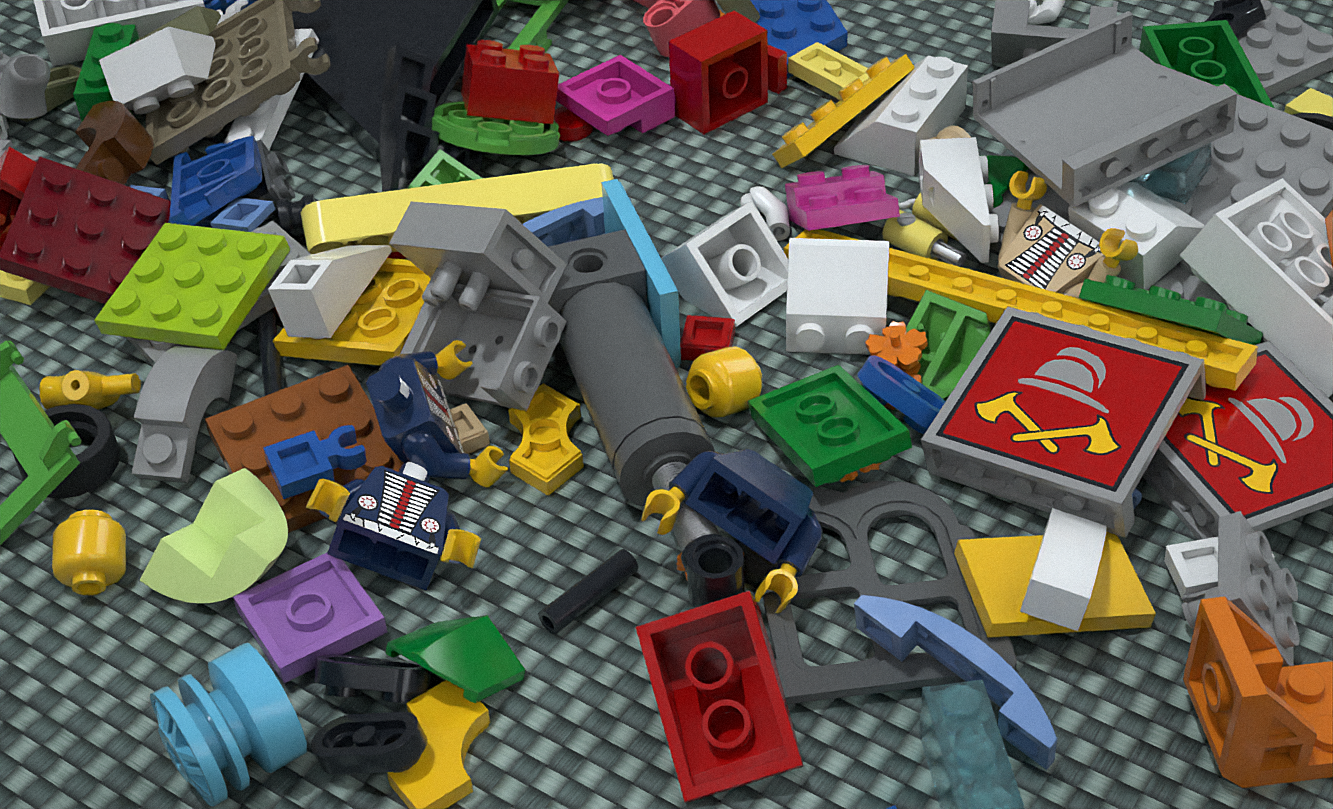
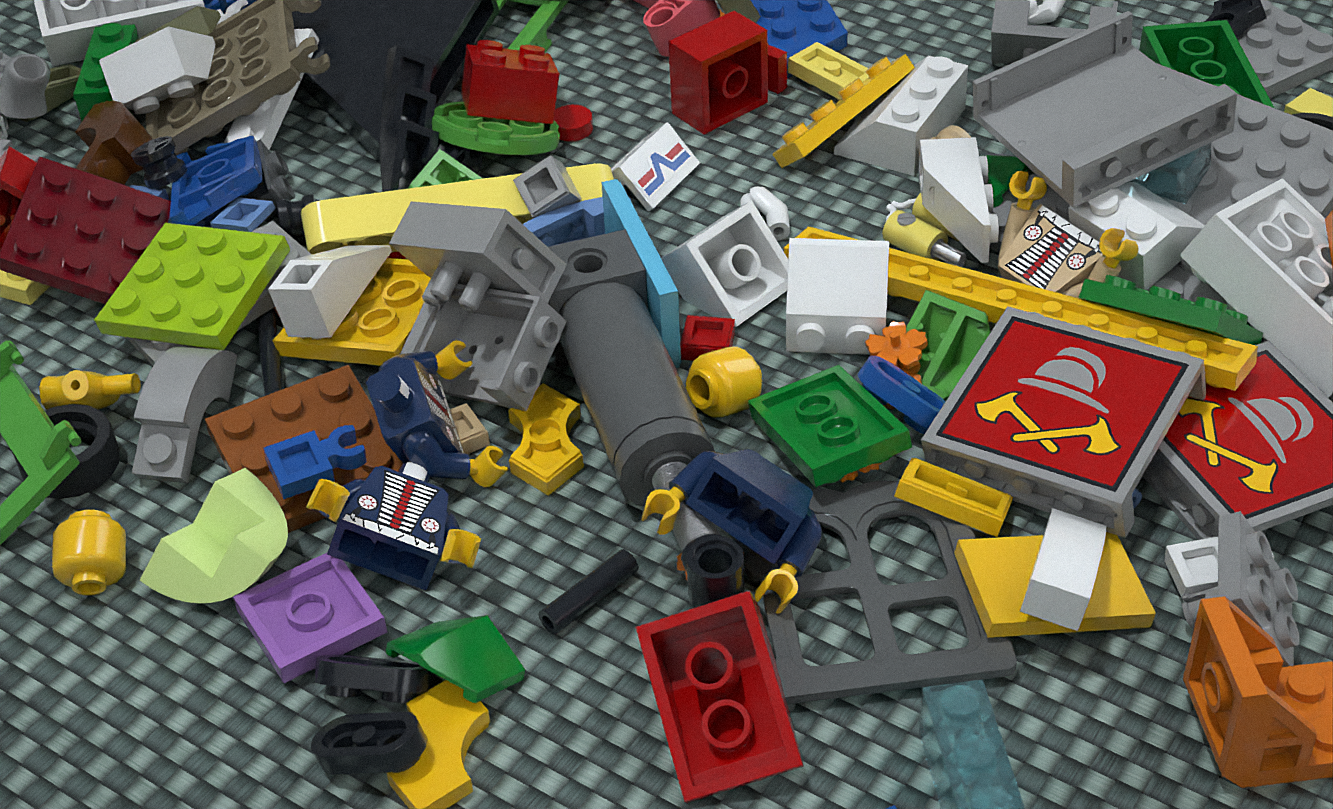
(159, 162): none -> black wheel
(237, 719): medium azure wheel -> none
(546, 187): none -> light grey slope
(618, 96): dark pink plate -> none
(655, 166): none -> white panel
(839, 200): dark pink plate -> none
(903, 626): medium blue slope -> none
(954, 496): none -> yellow tile

